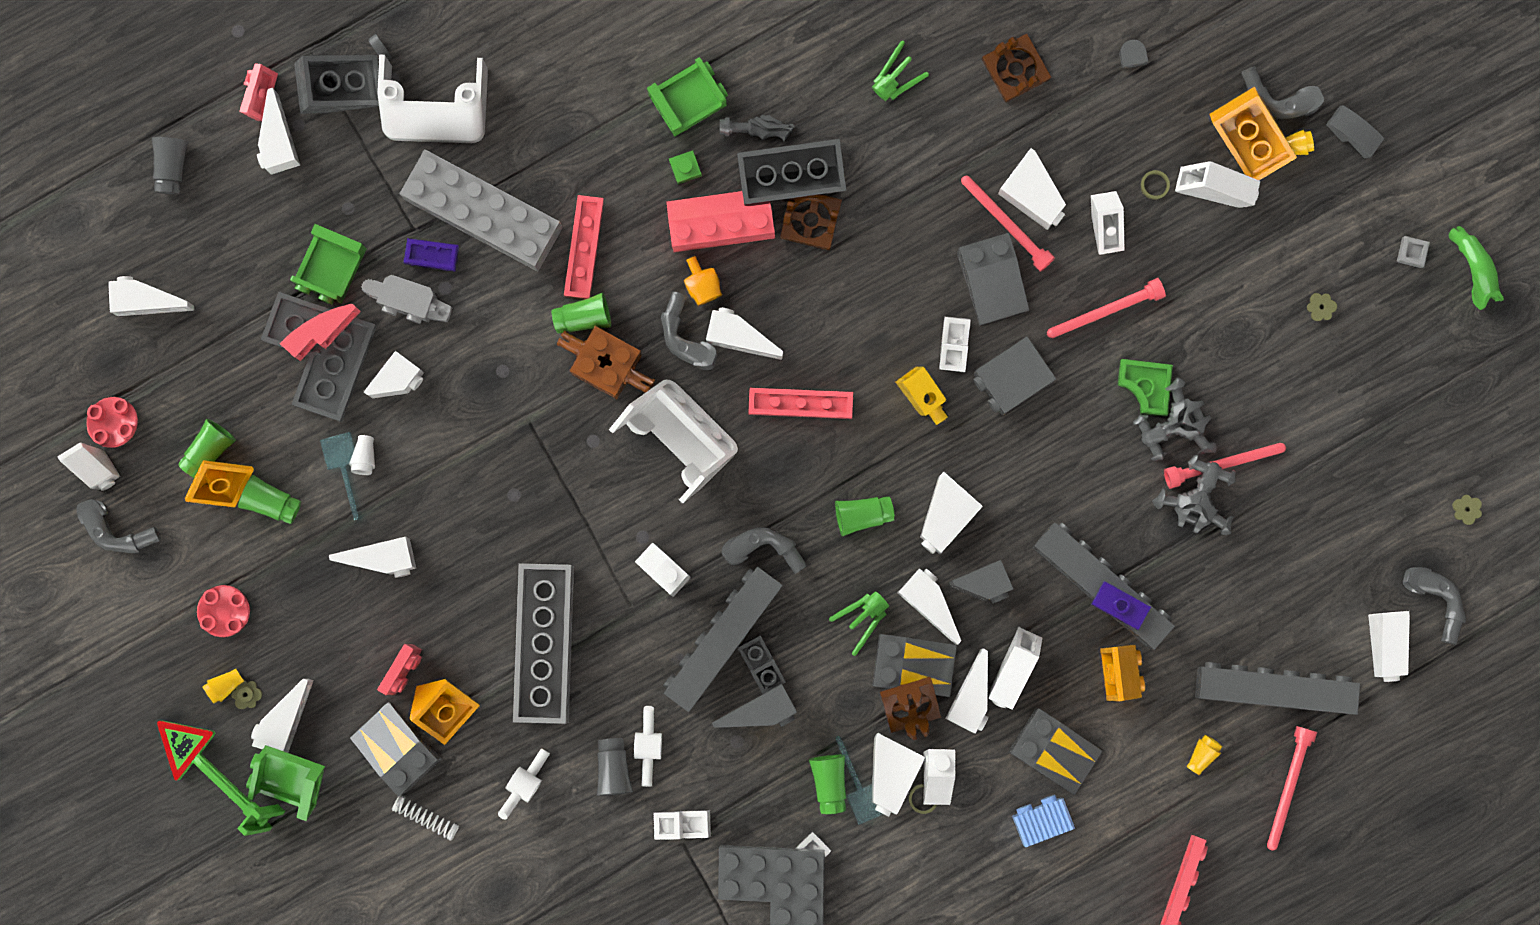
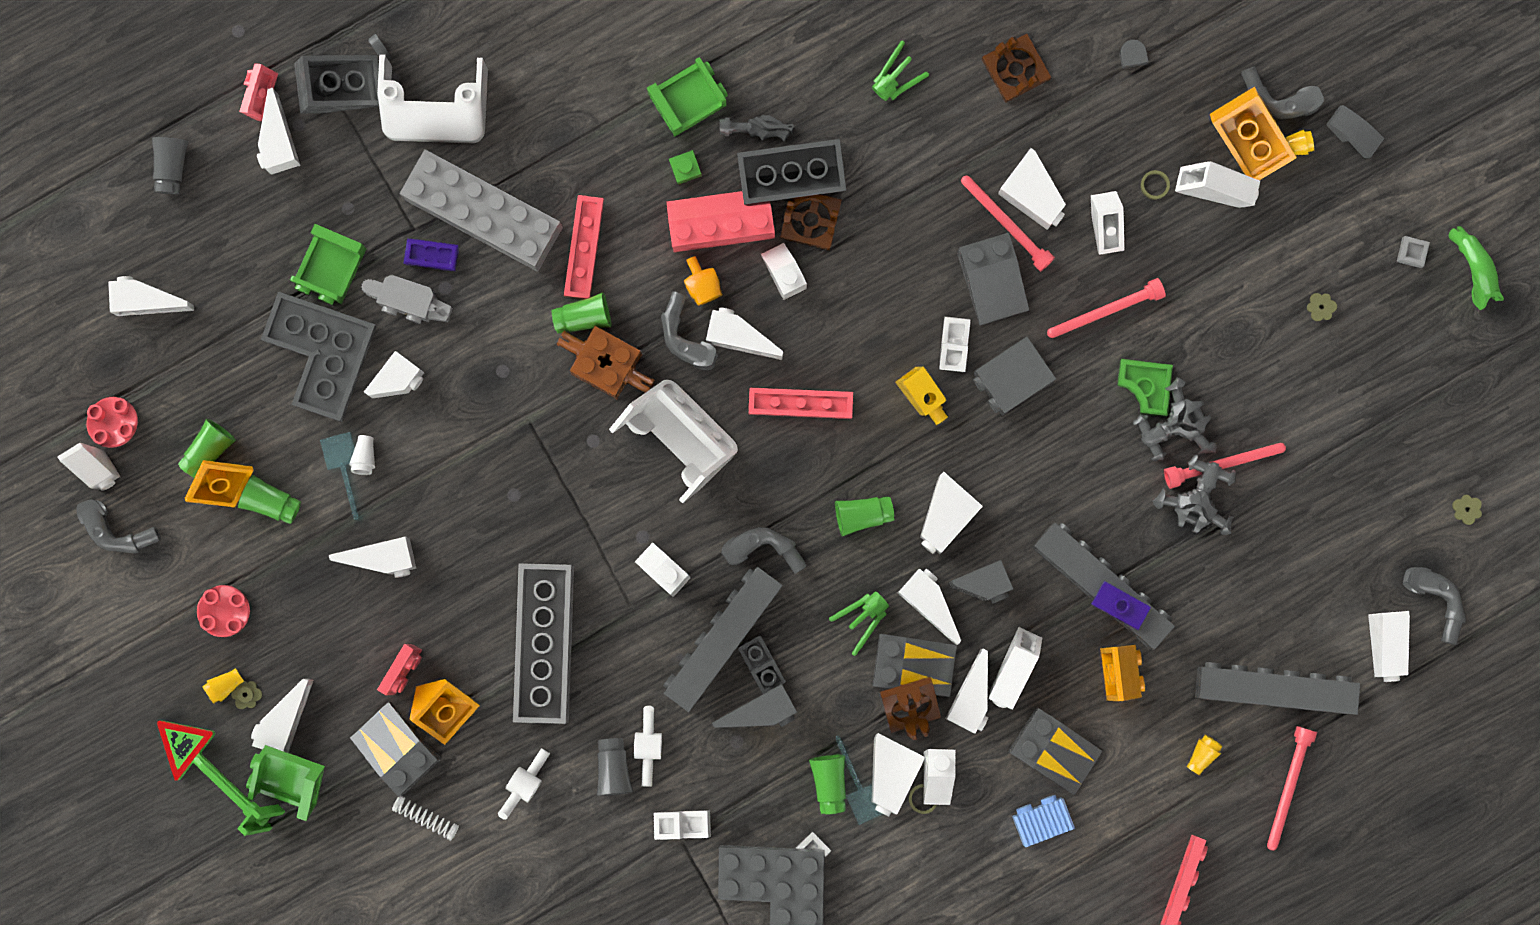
(320, 329): coral slope -> none
(784, 271): none -> white slope

